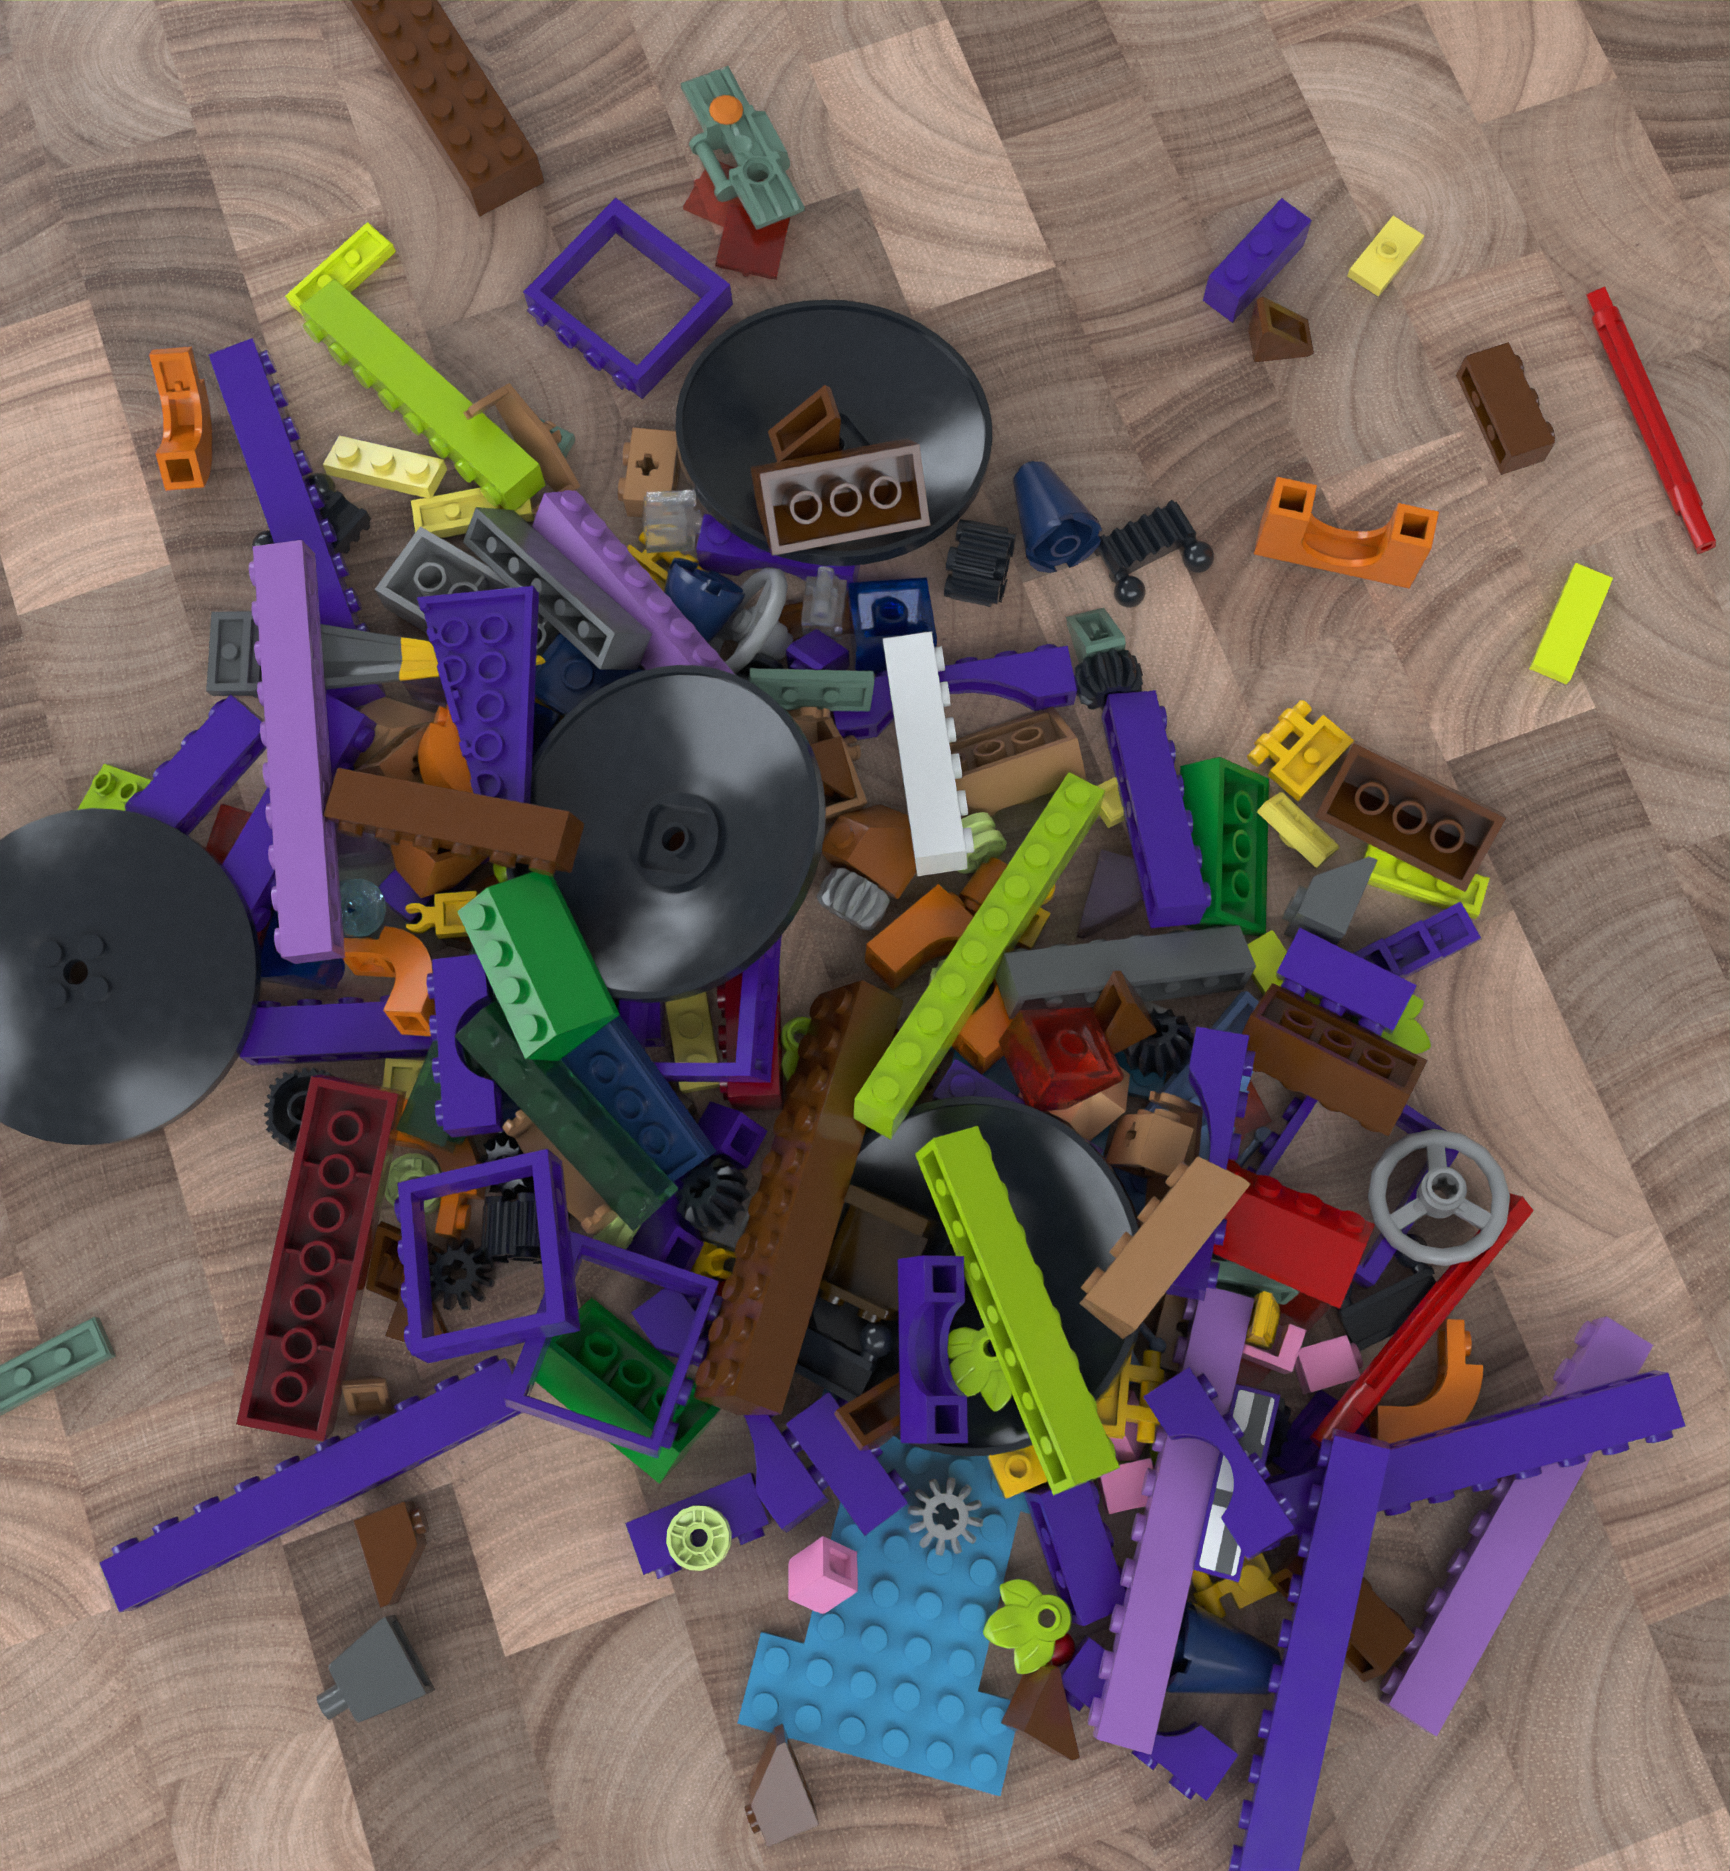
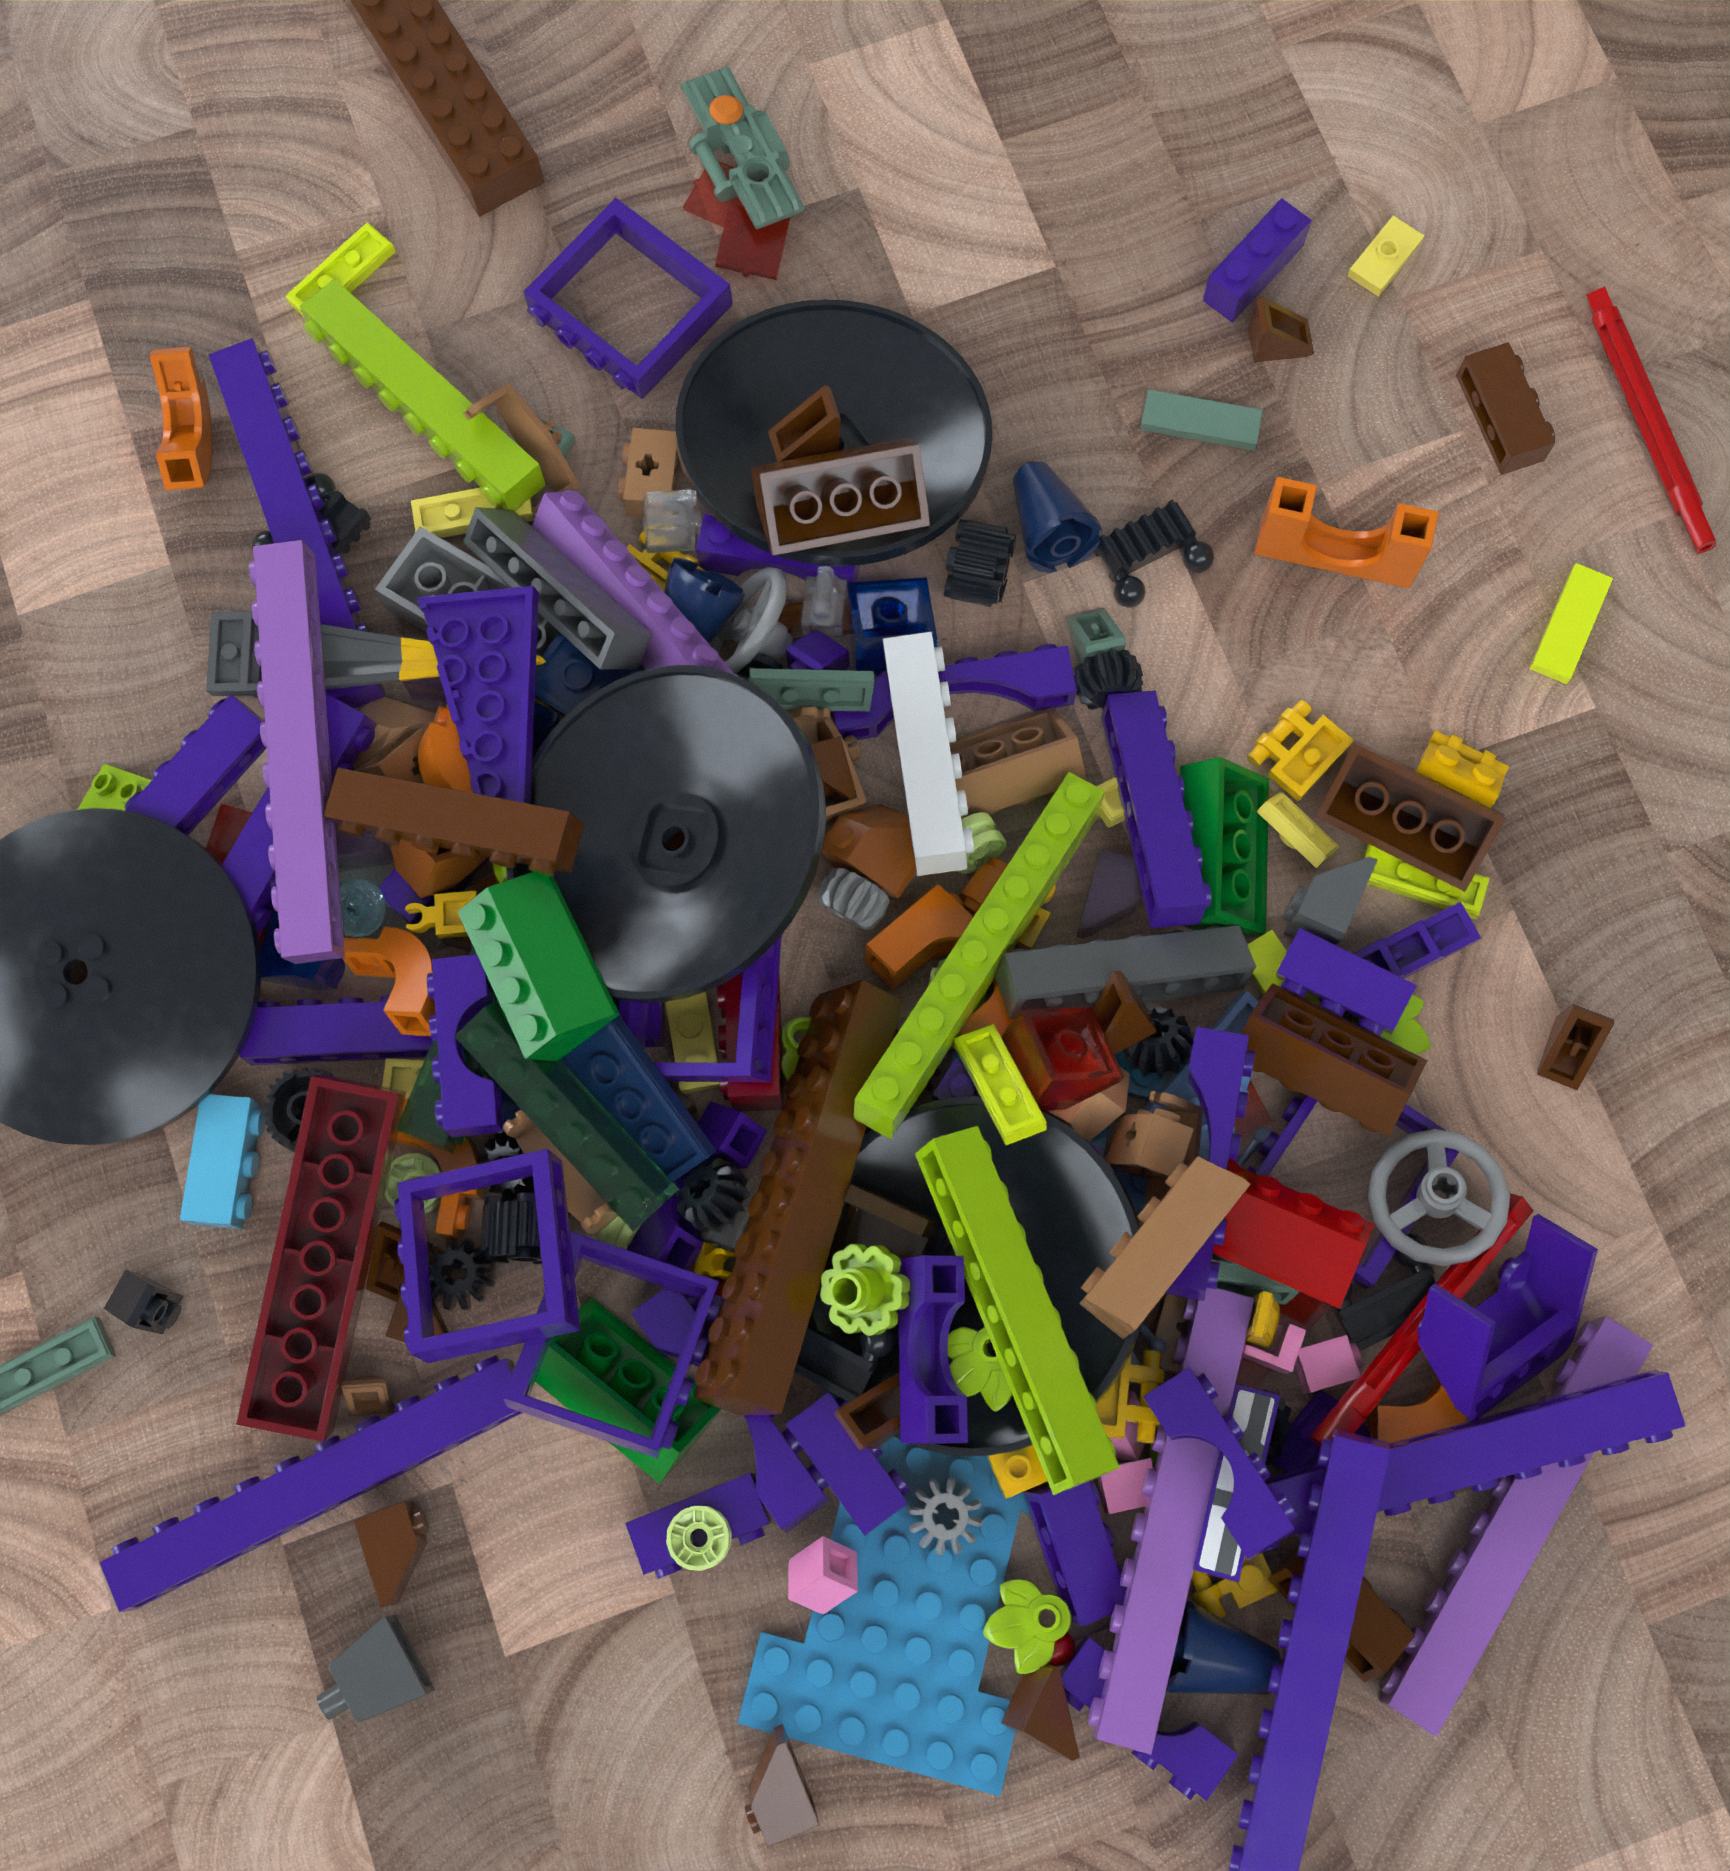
(144, 1303): none -> black slope
(223, 1162): none -> medium azure brick
(385, 467): light yellow plate -> none
(865, 1289): none -> lime plant
(1000, 1084): none -> neon yellow tile
(1201, 420): none -> sand green tile
(1463, 768): none -> yellow plate
(1515, 1332): none -> dark purple windscreen
(1573, 1045): none -> reddish brown slope

